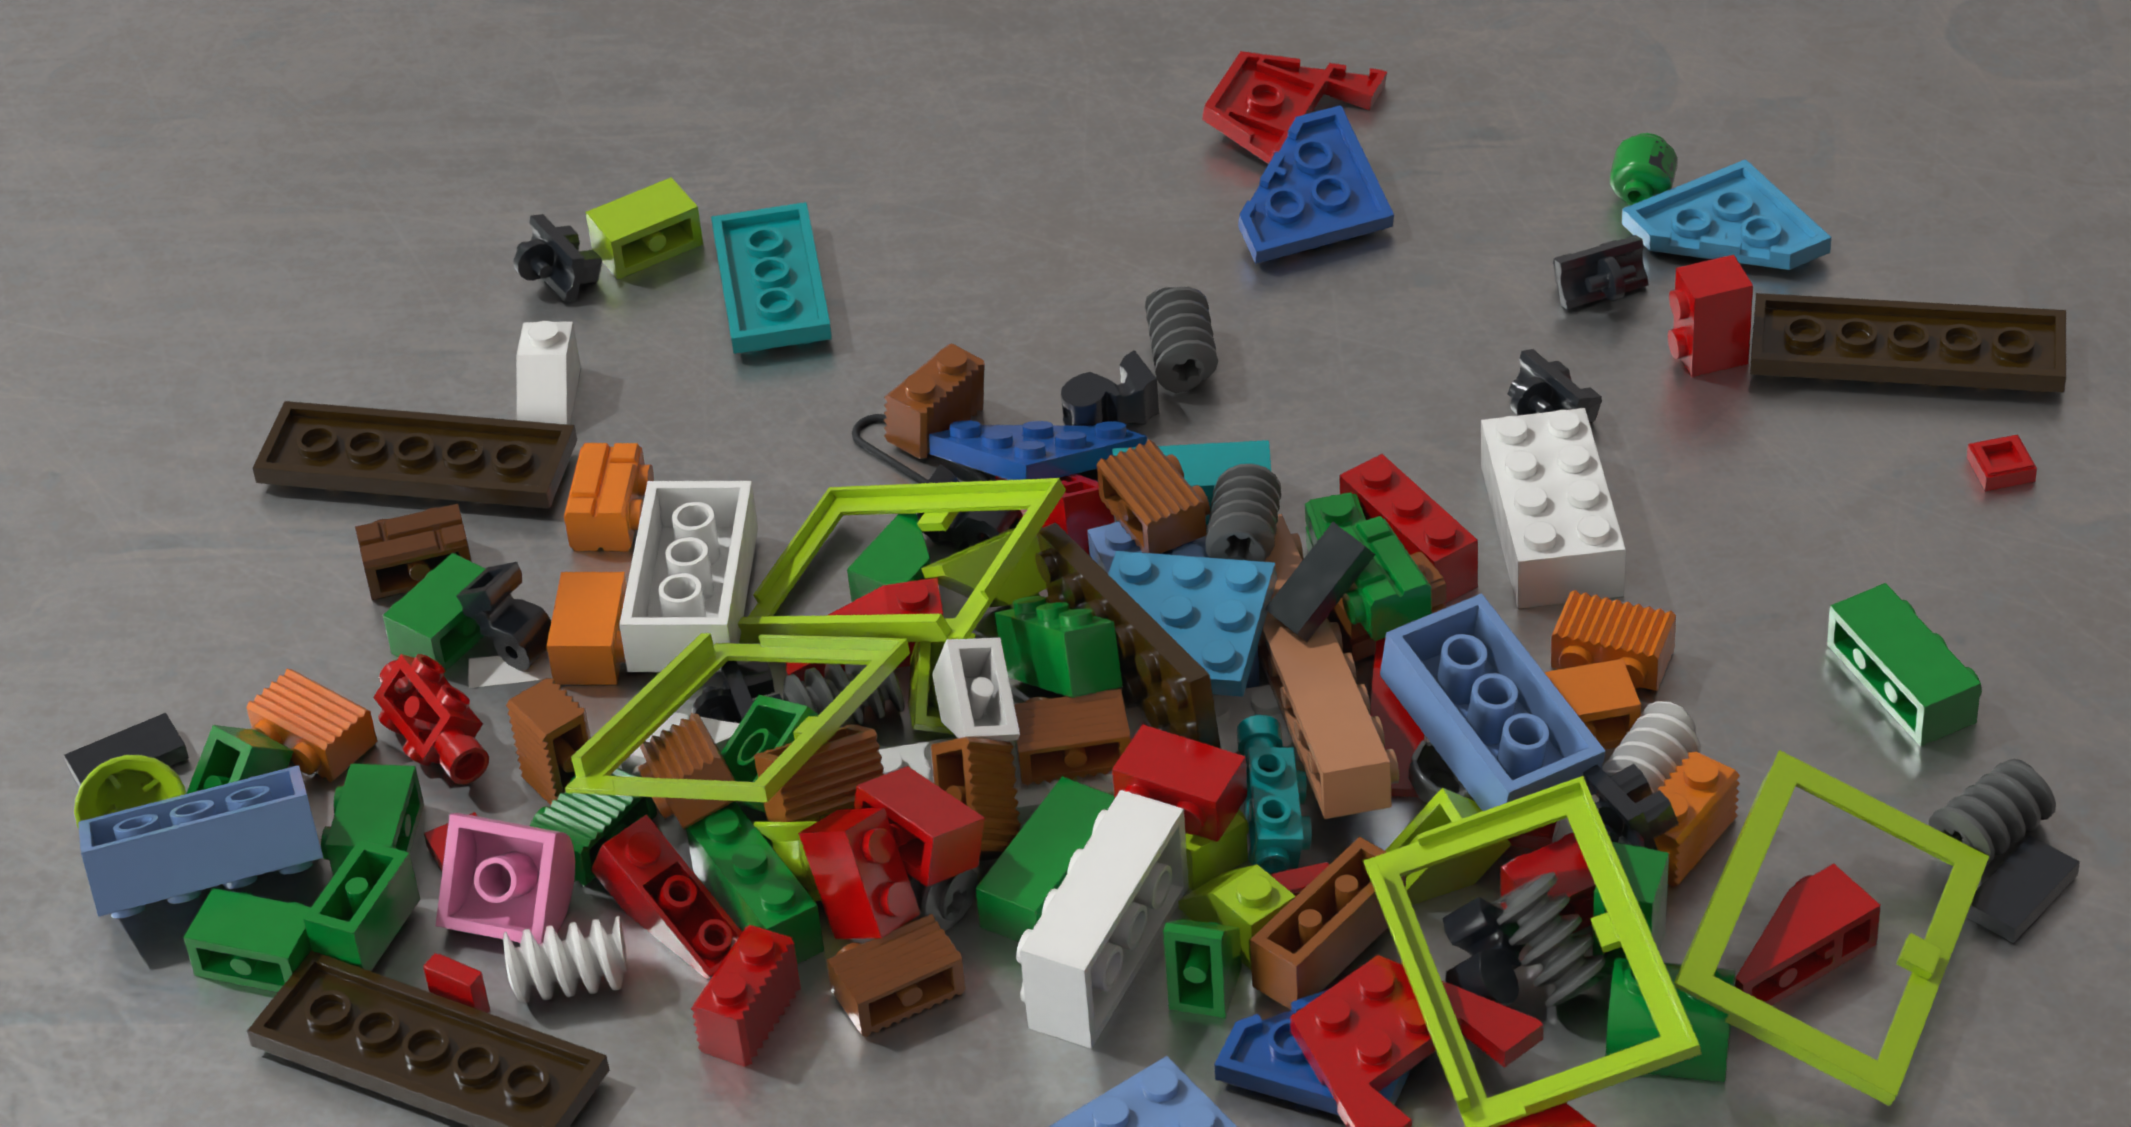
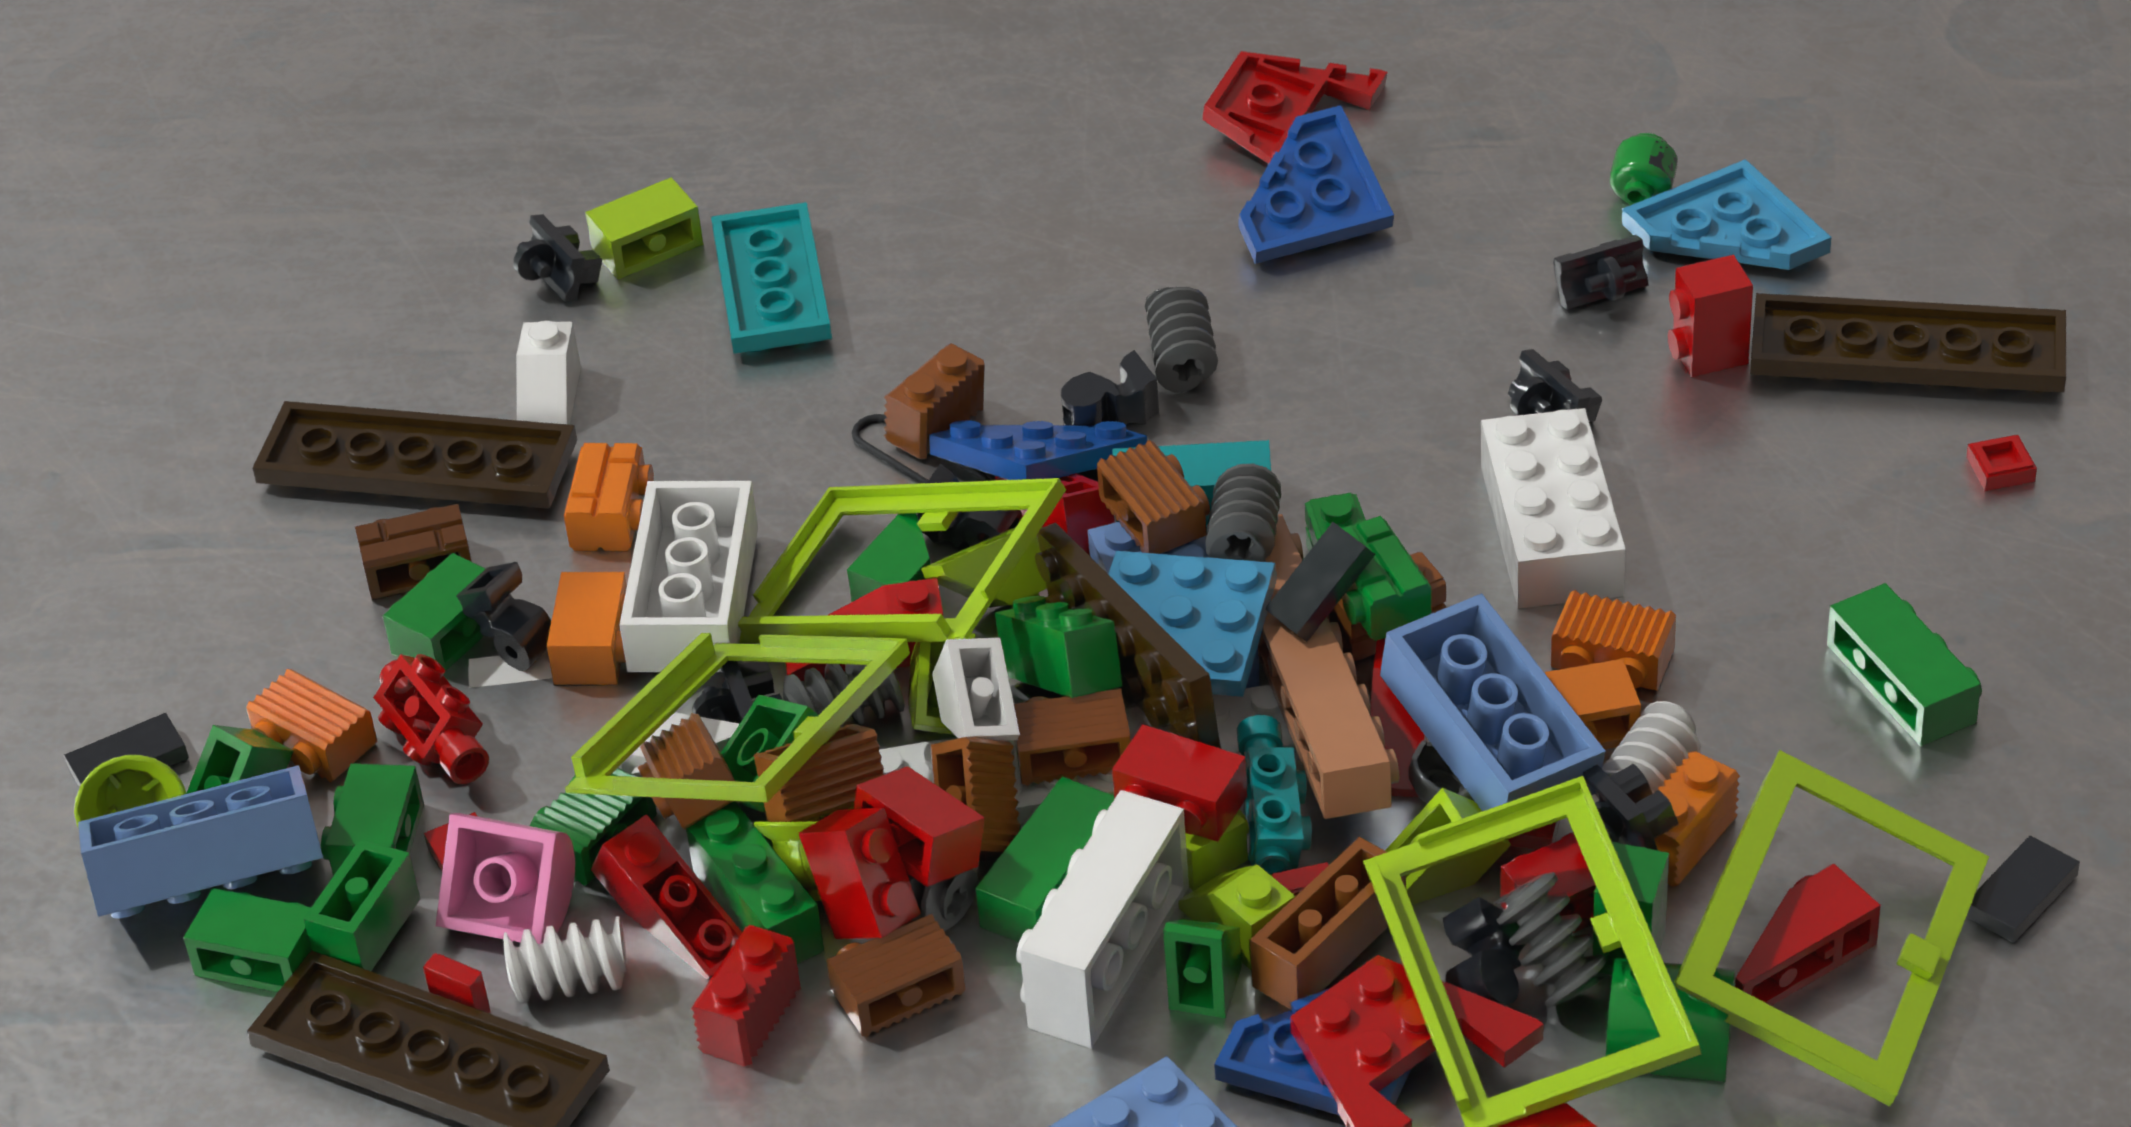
(547, 734): dark orange brick -> none
(1416, 521): red brick -> none
(1997, 809): dark grey piece -> none

